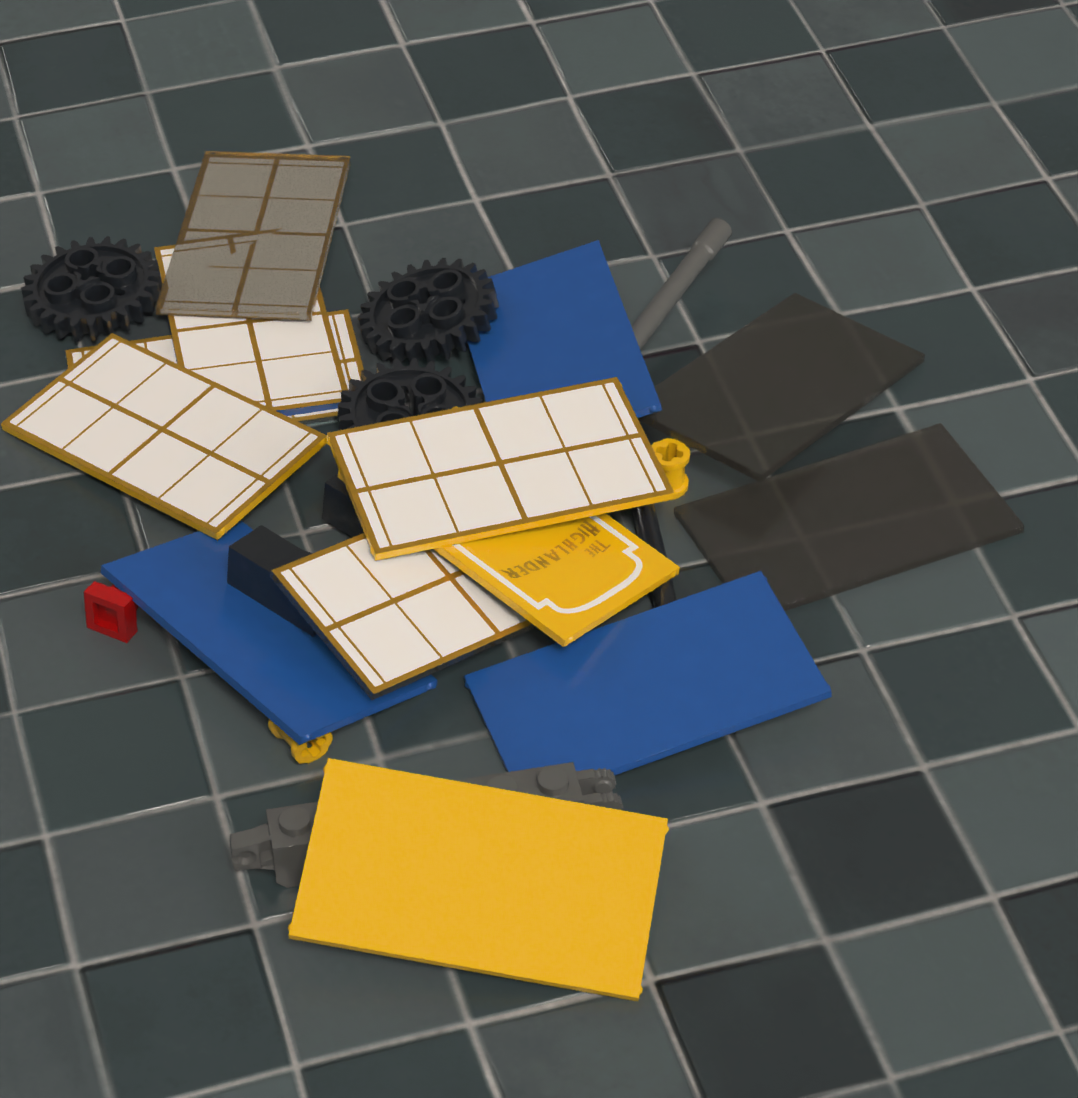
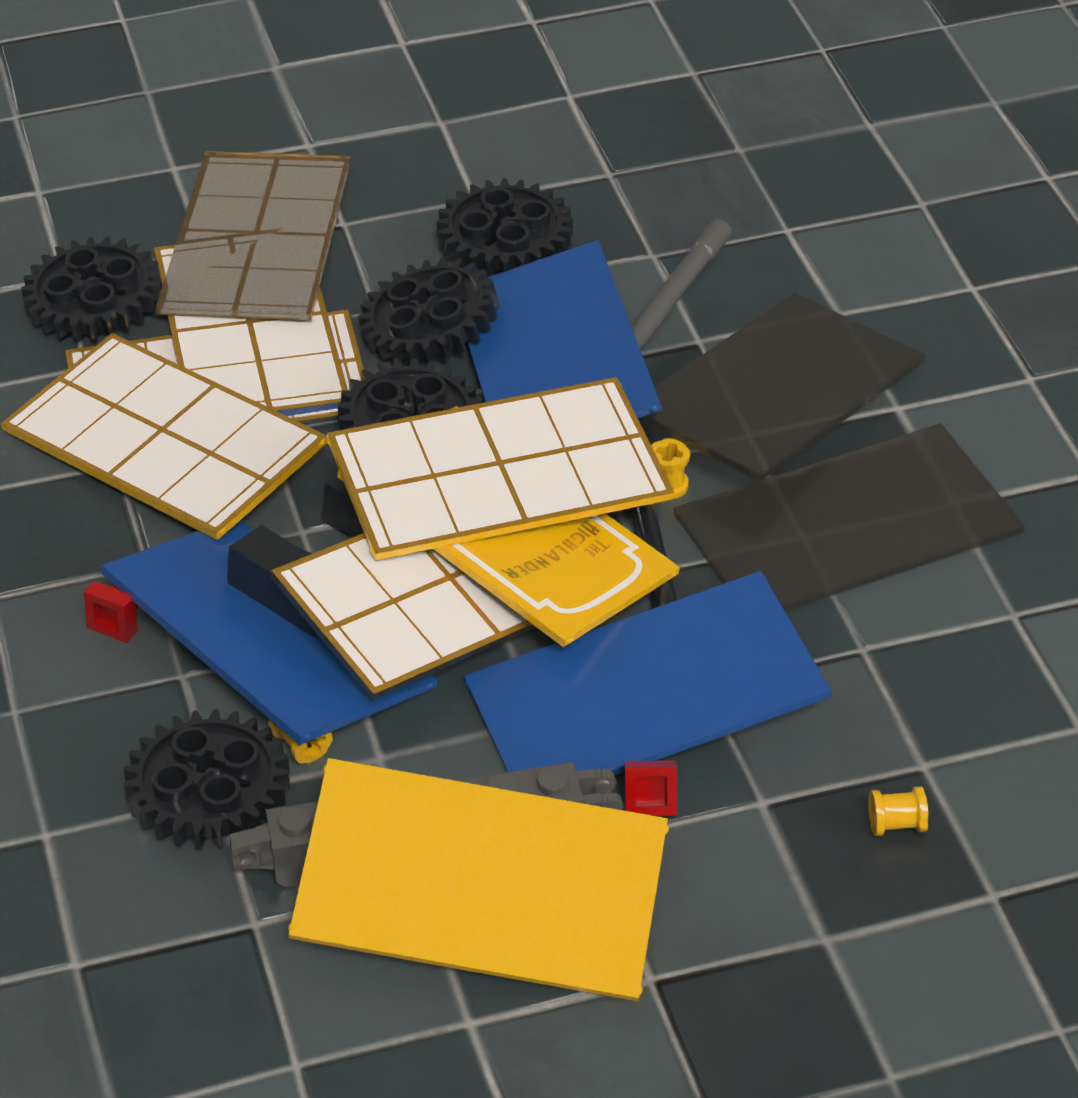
(206, 778): none -> black gear
(504, 226): none -> black gear
(651, 787): none -> red tile
(898, 811): none -> yellow bush

